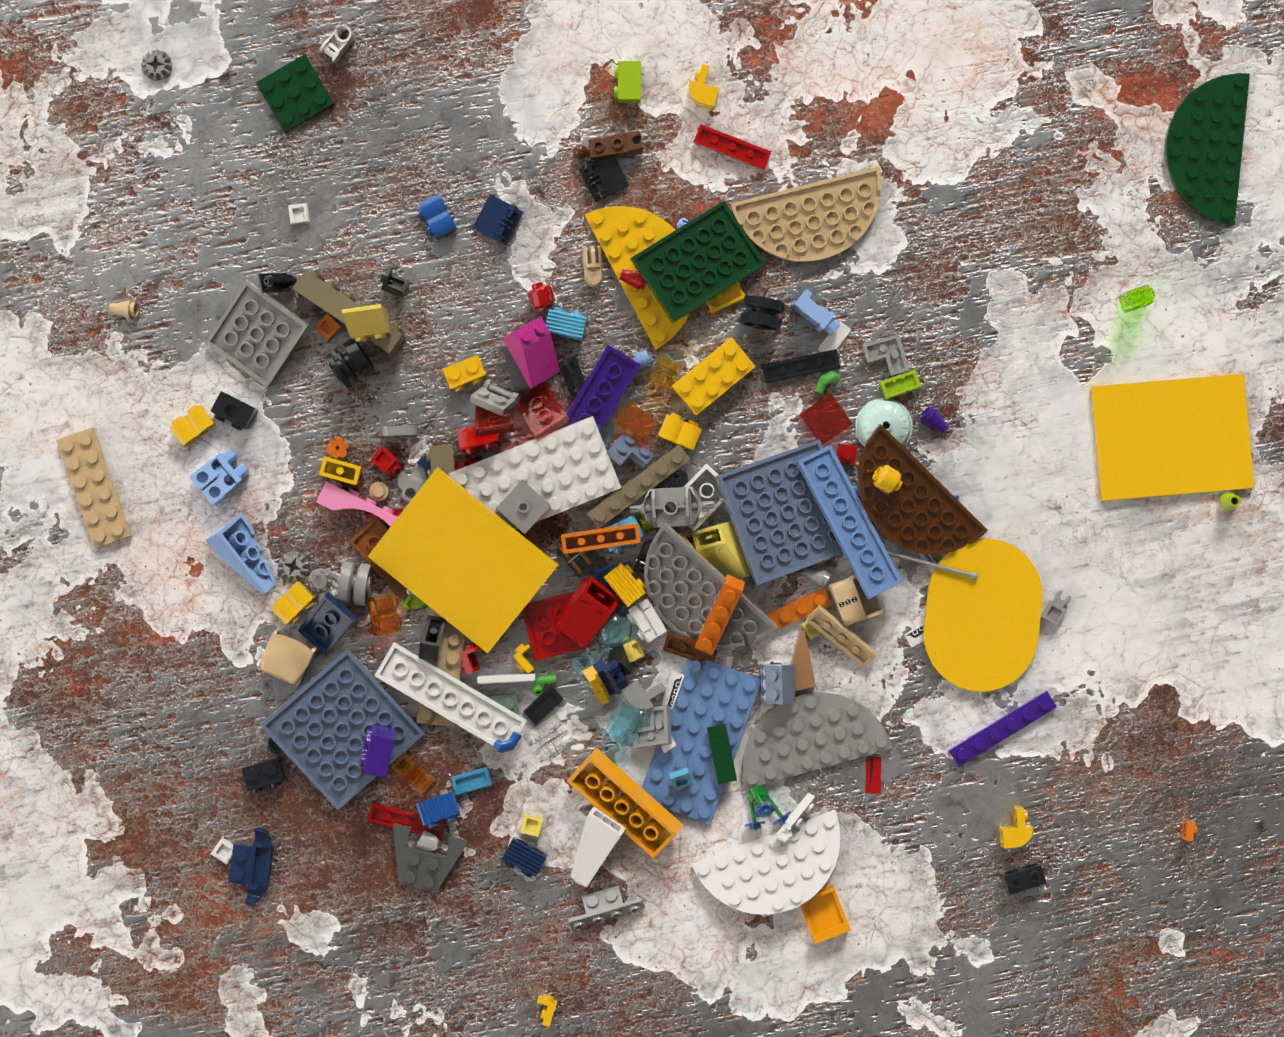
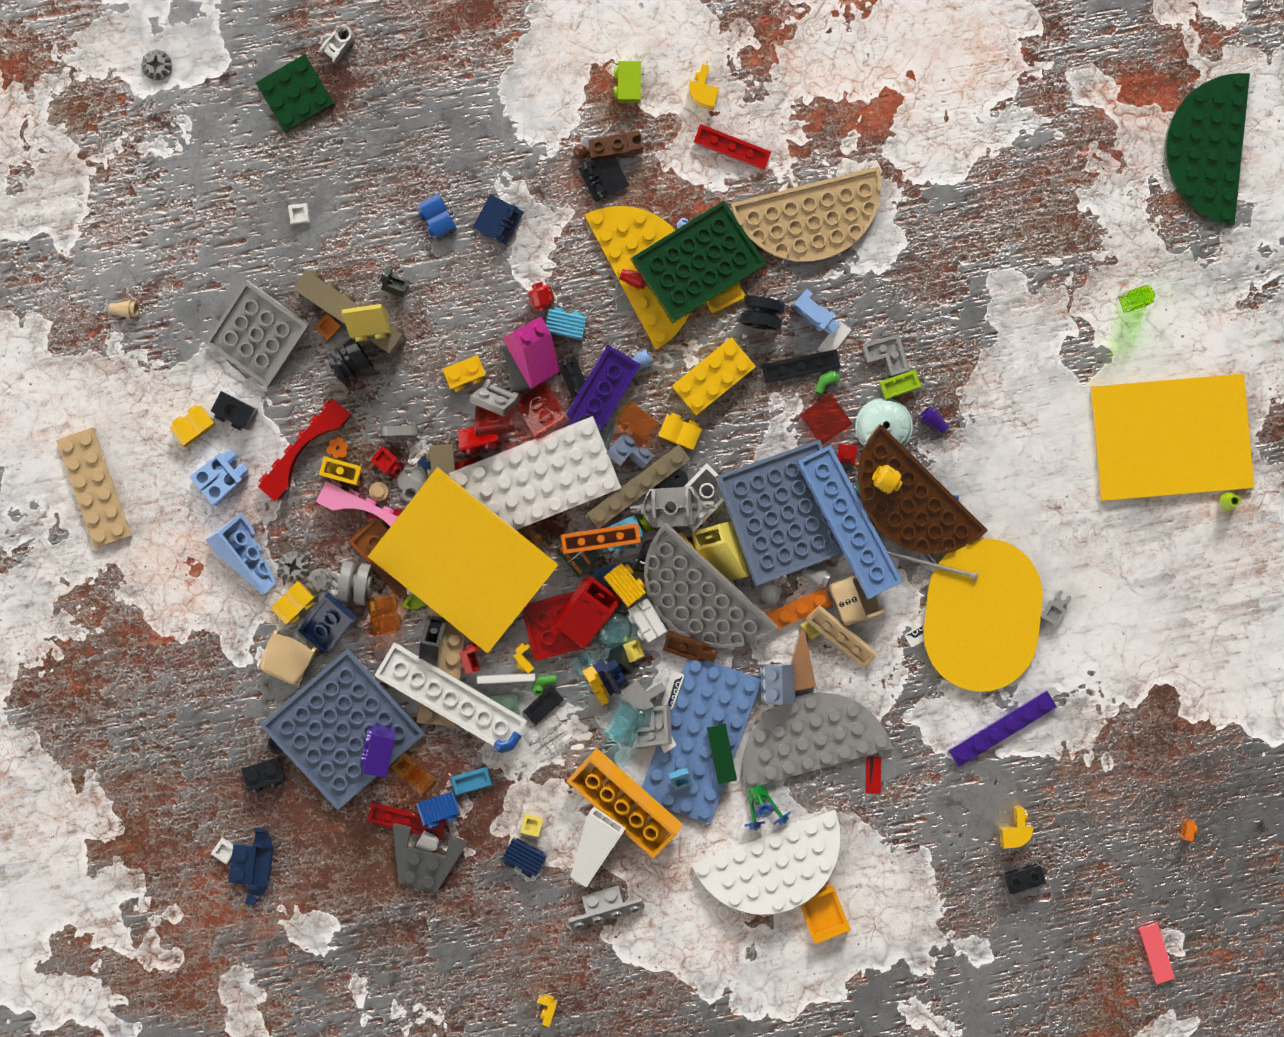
(276, 282): black hinge -> none
(279, 479): none -> red arch
(523, 506): light grey plate -> none
(593, 270): tan arm -> none
(667, 366): clear yellow wheel -> none
(719, 614): orange brick -> none
(770, 594): none -> white plate
(795, 819): white hinge -> none
(1156, 953): none -> coral tile

